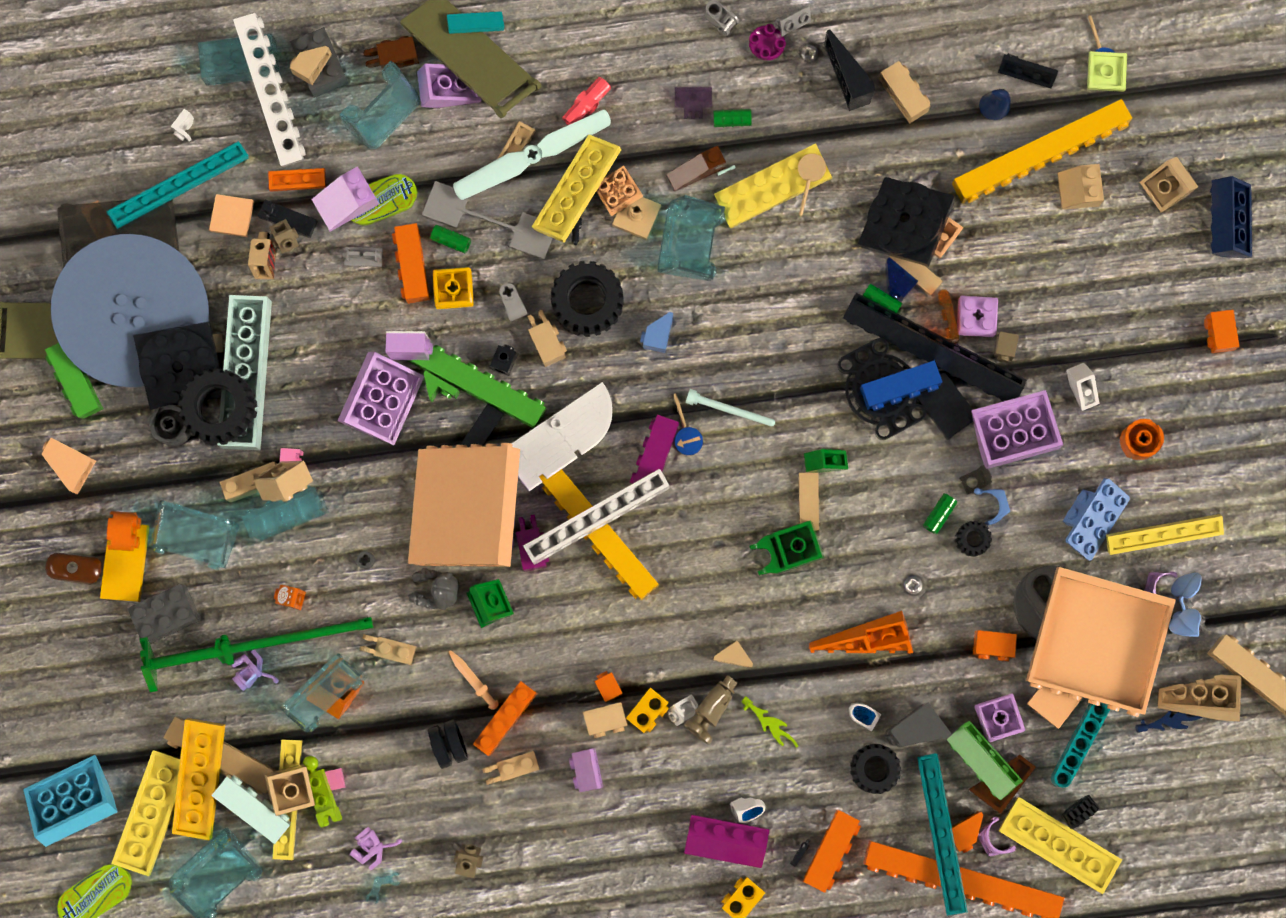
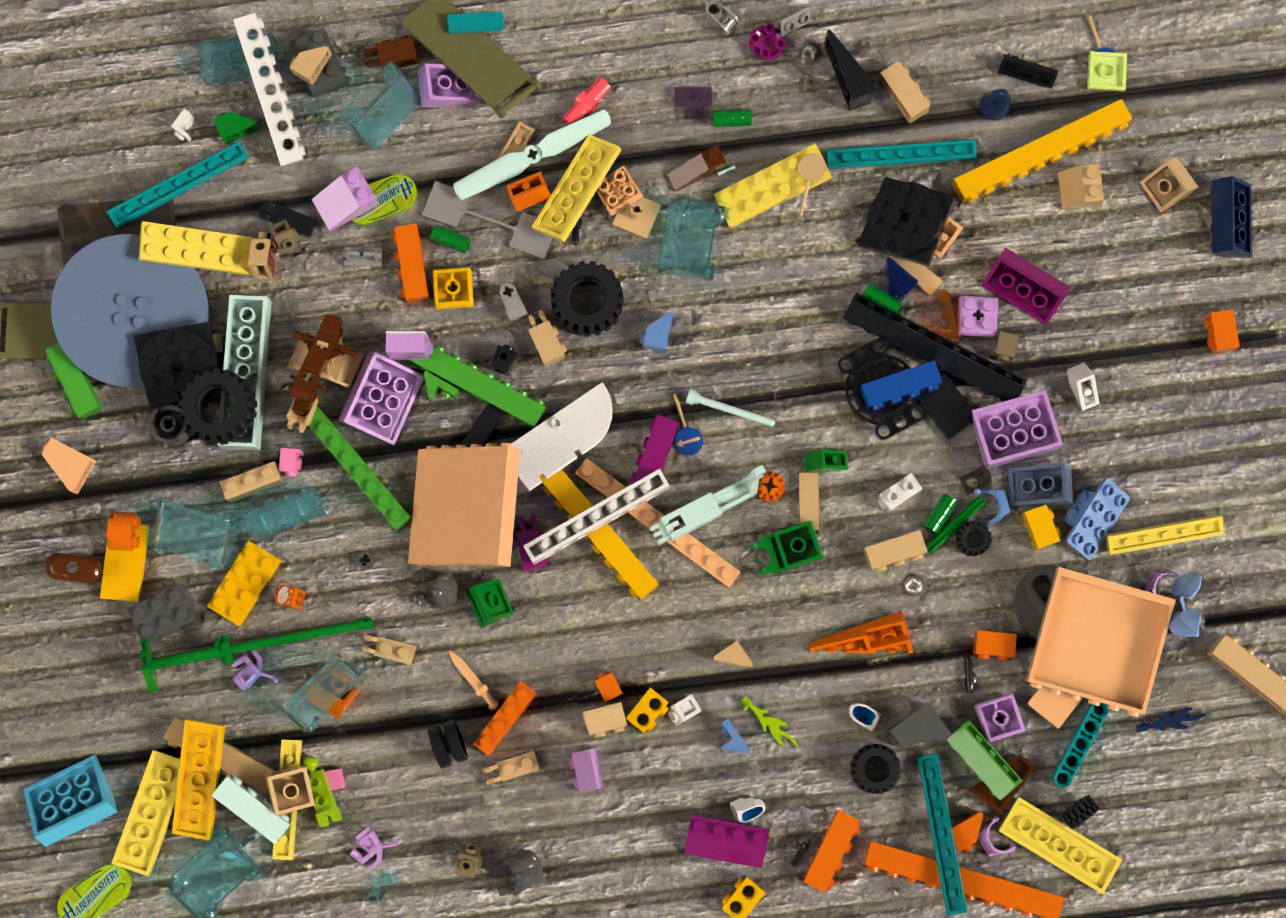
(194, 248): none -> light yellow plate
(231, 215): light nougat tile -> none
(234, 126): none -> green slope
(244, 583): none -> yellow piece
(283, 481): tan brick -> none
(297, 179): orange plate -> none
(320, 358): none -> piece
(359, 470): none -> bright green brick
(526, 871): none -> dark grey hair
(528, 191): none -> orange brick
(650, 516): none -> light nougat plate
(707, 508): none -> light aqua hinge
(711, 710): dark tan piece -> none
(737, 743): none -> medium blue slope
(775, 493): none -> orange gear
(895, 551): none -> tan brick
(899, 493): none -> white brick
(901, 154): none -> teal tile
(955, 524): none -> green axle
(969, 675): none -> black piece
(1026, 286): none -> magenta slope
(1041, 485): none -> sand blue slope
(1041, 527): none -> yellow brick
(1145, 430): orange brick -> none
(1210, 698): tan wedge -> none

